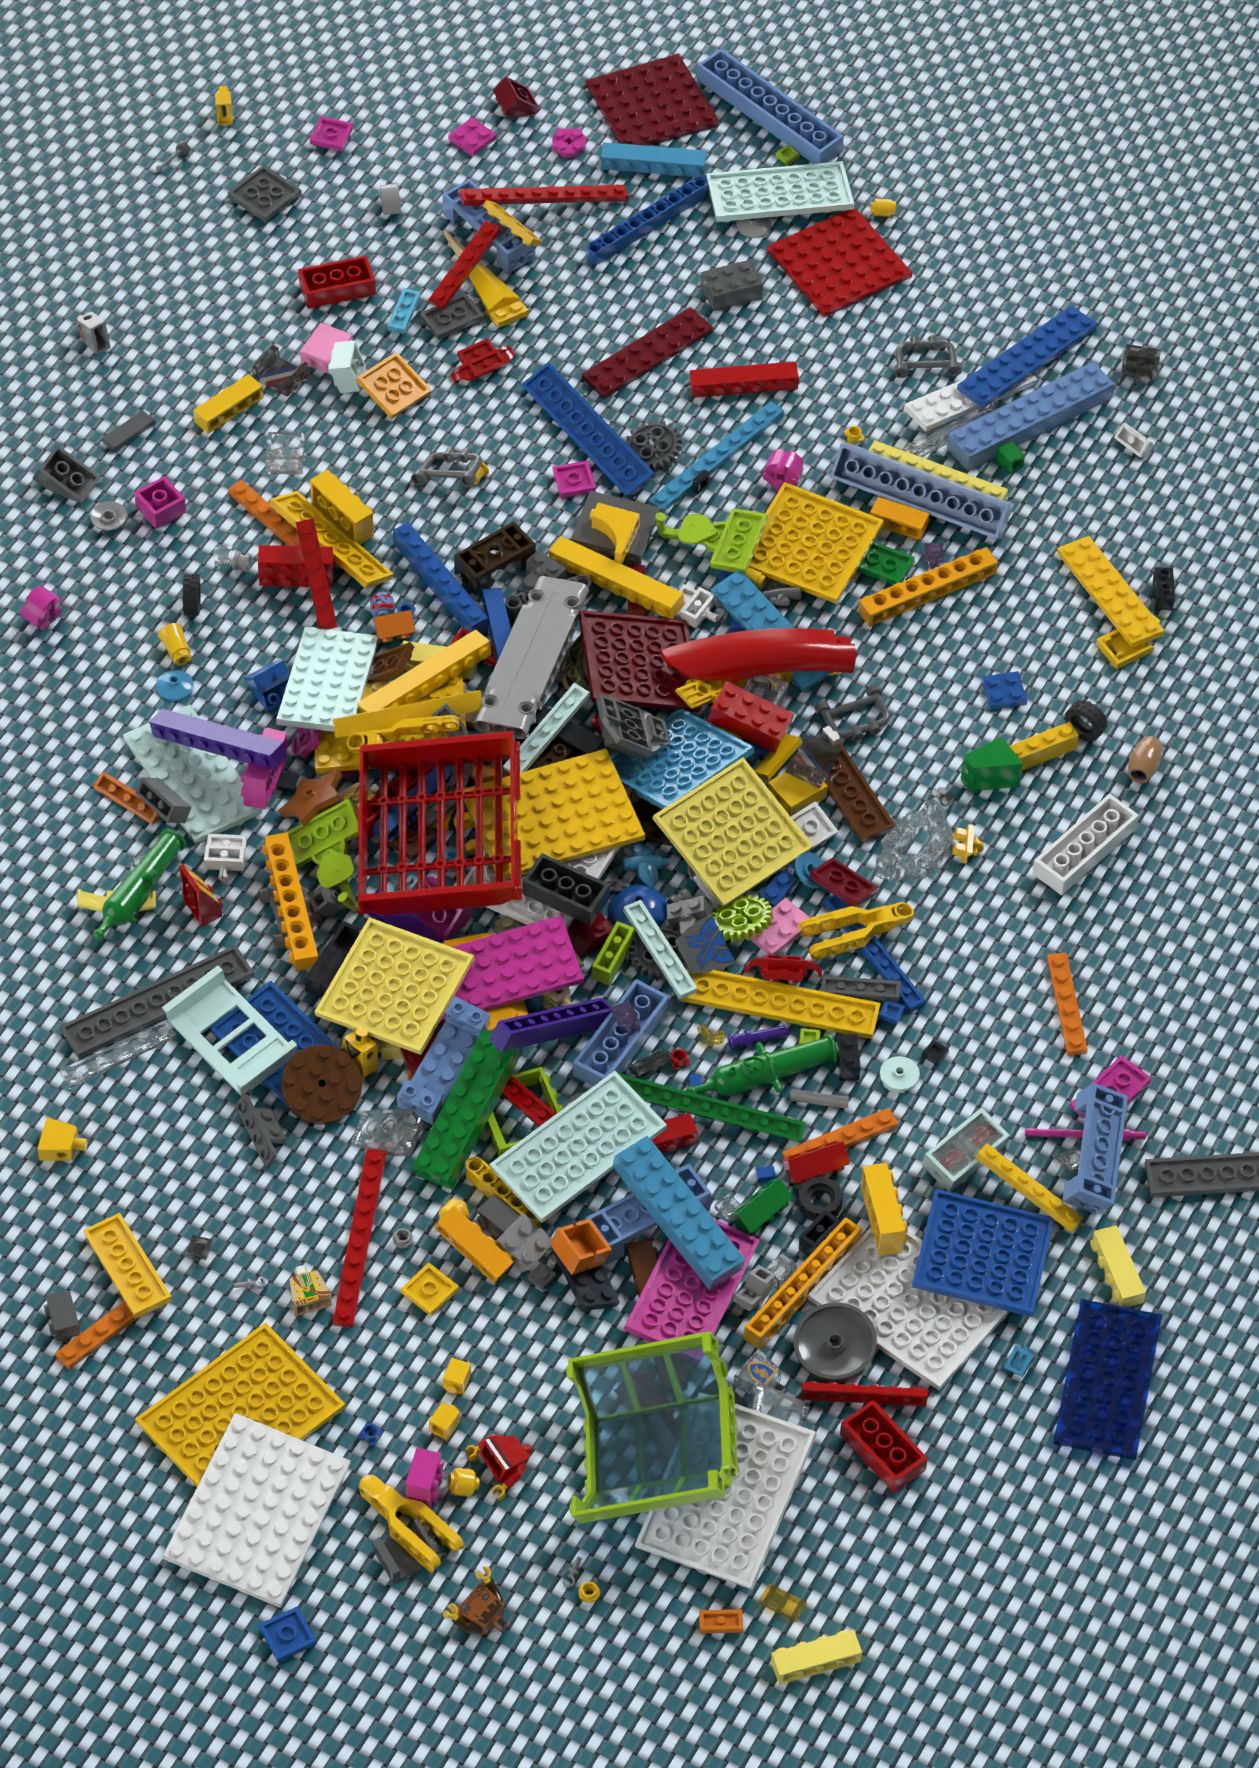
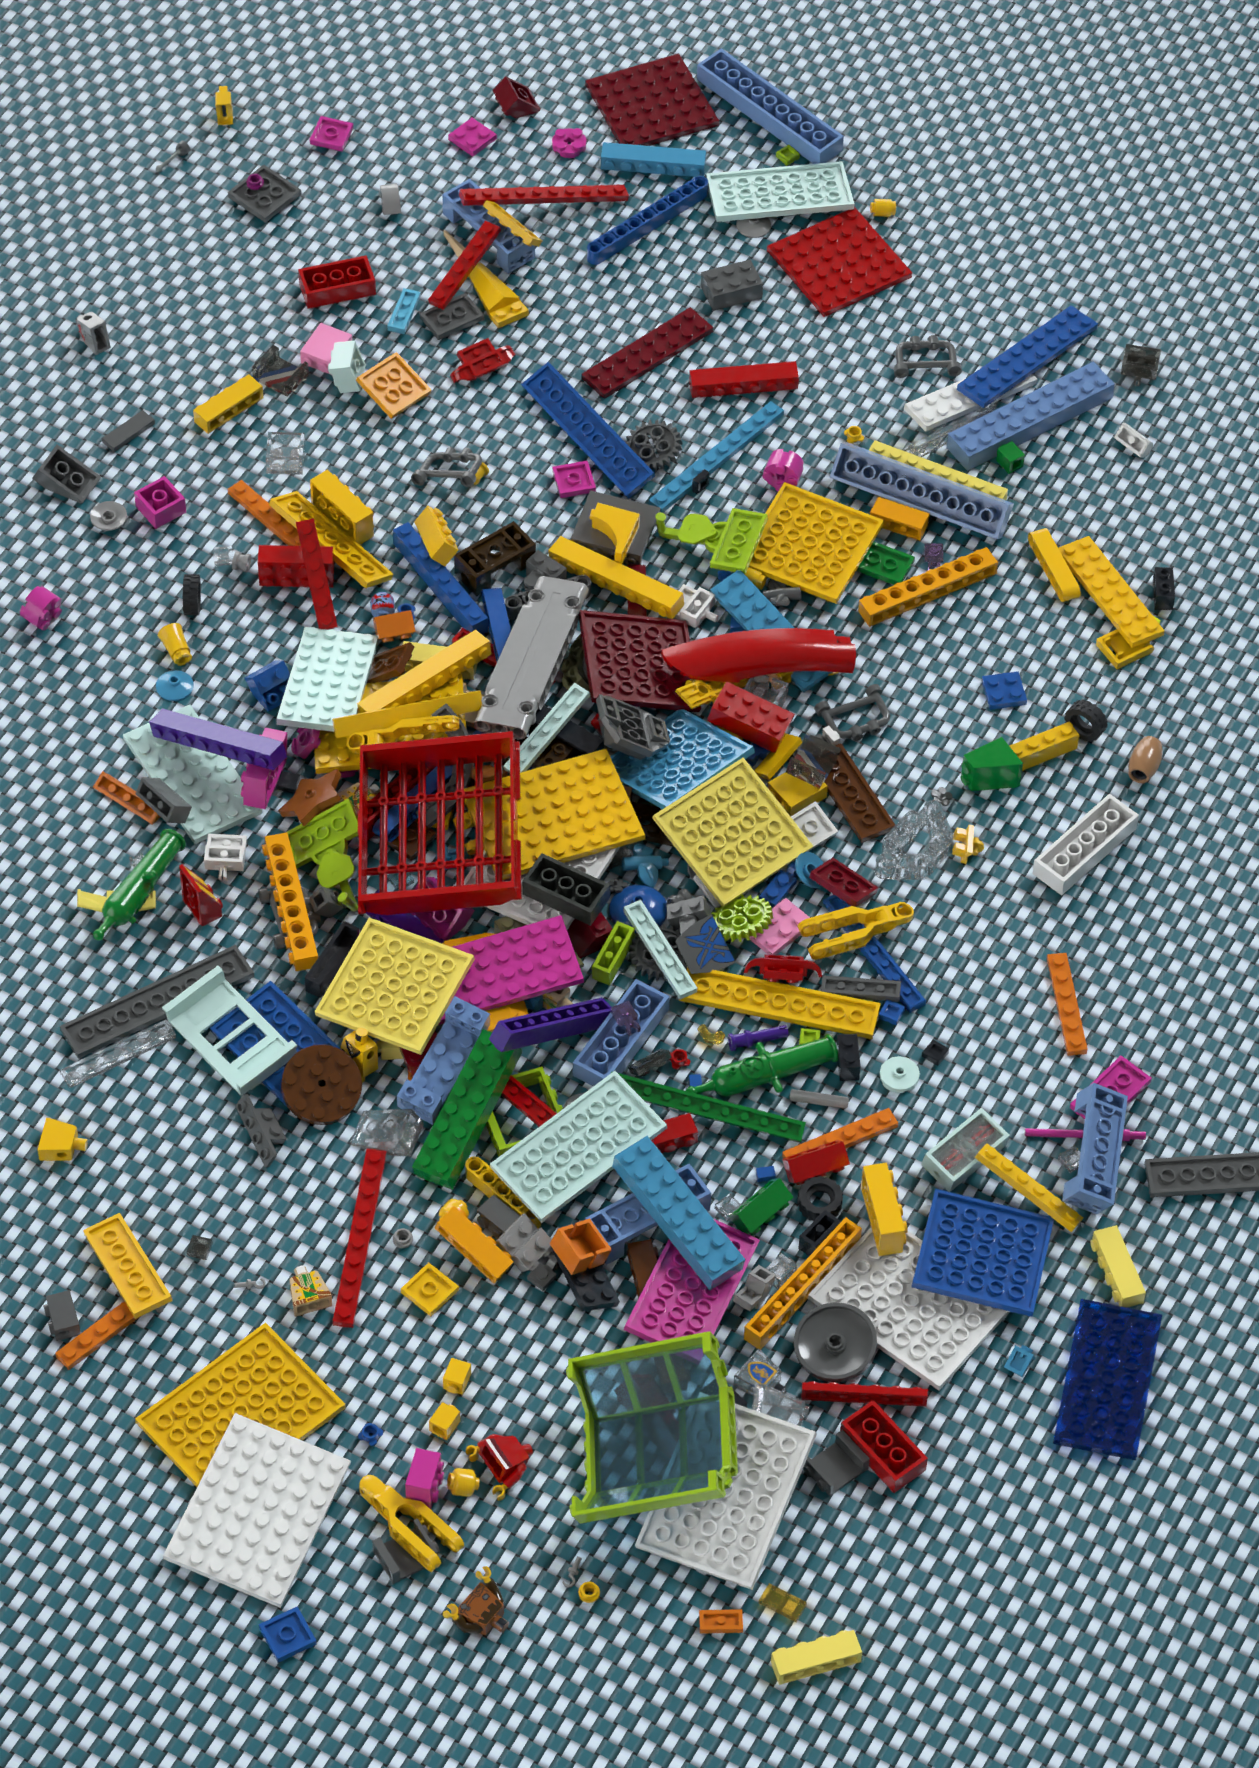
(255, 182): none -> magenta plate
(436, 535): none -> yellow brick
(837, 1464): none -> dark grey panel
(1054, 565): none -> yellow beam

